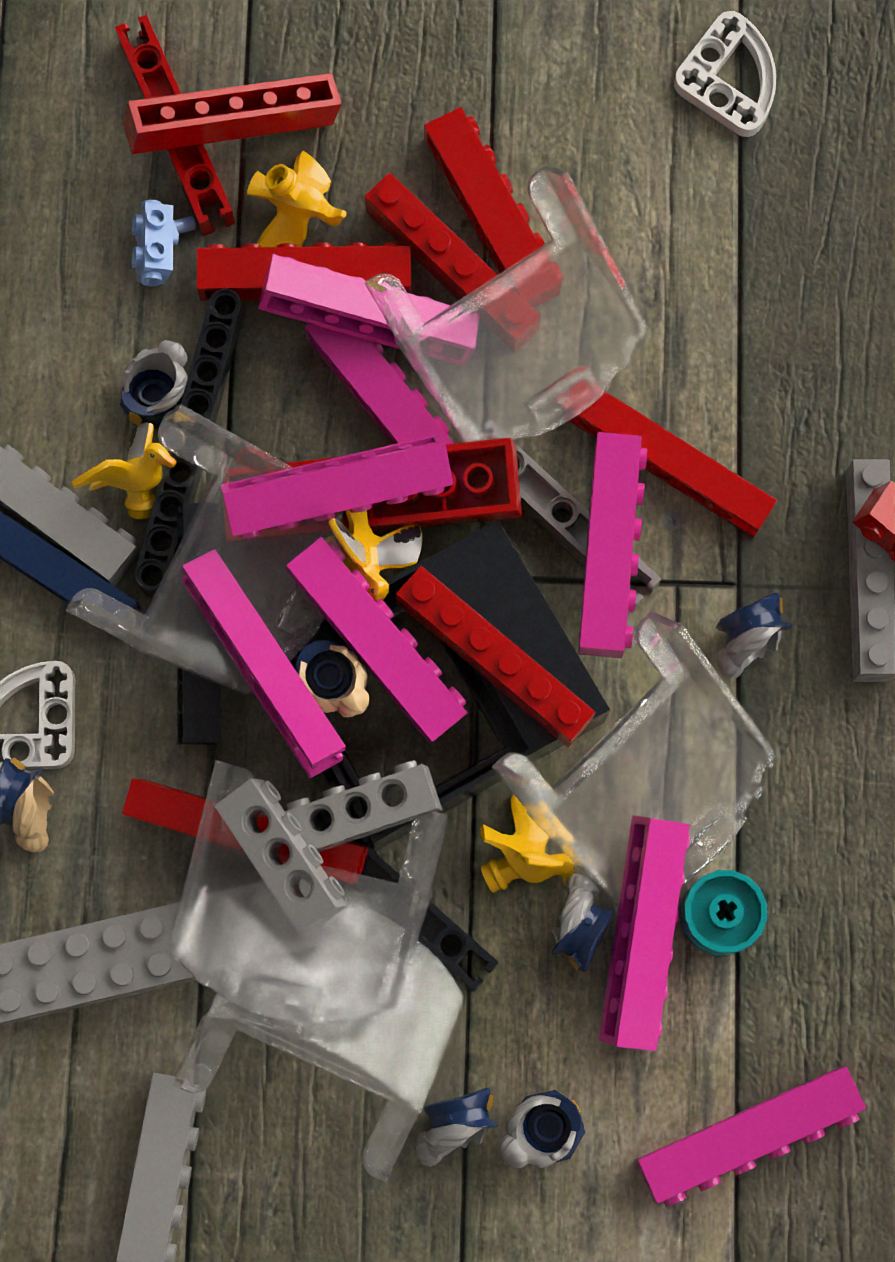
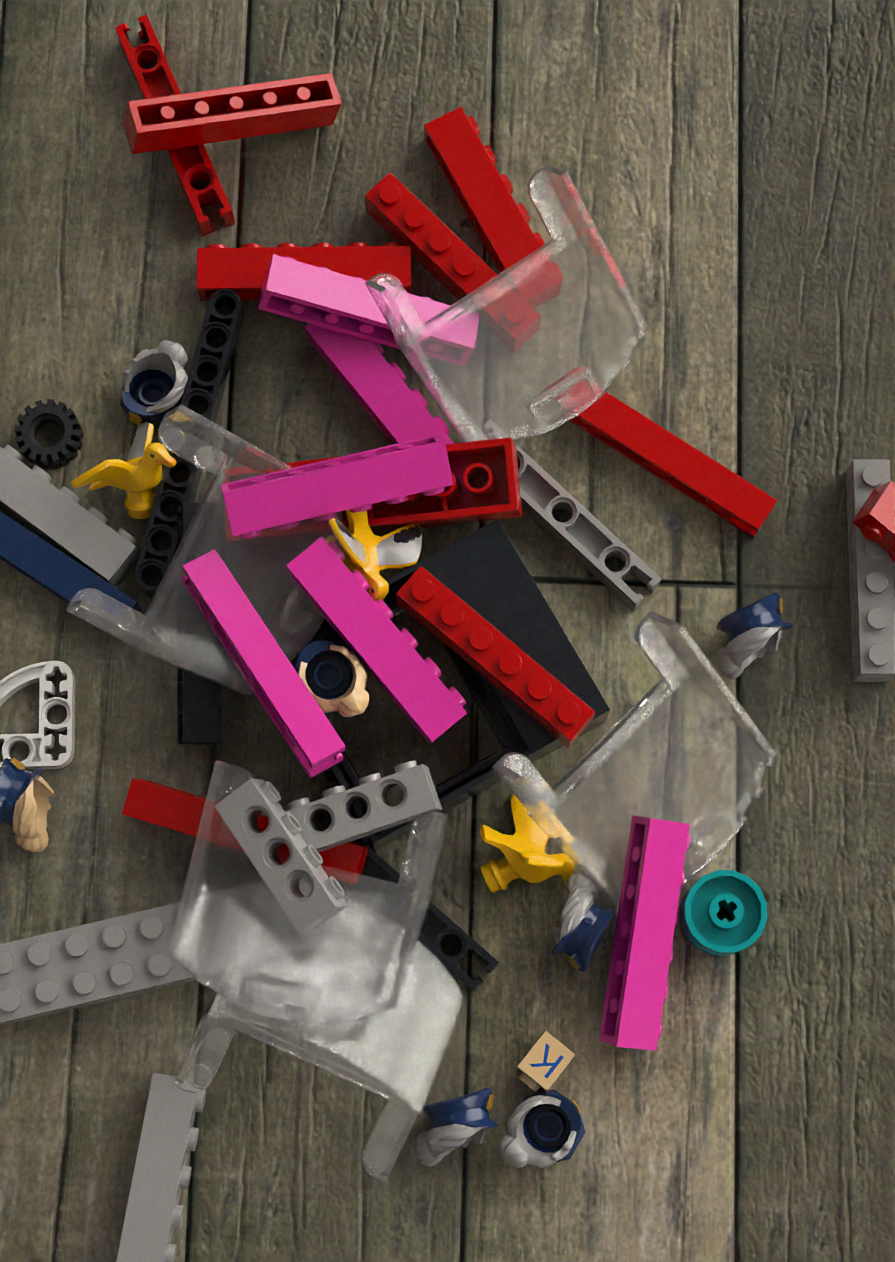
(43, 414): none -> black tyre
(155, 239): light blue brick -> none
(297, 199): yellow animal -> none
(544, 1062): none -> tan brick
(610, 545): dark pink brick -> none
(706, 74): white beam -> none
(750, 1135): dark pink brick -> none

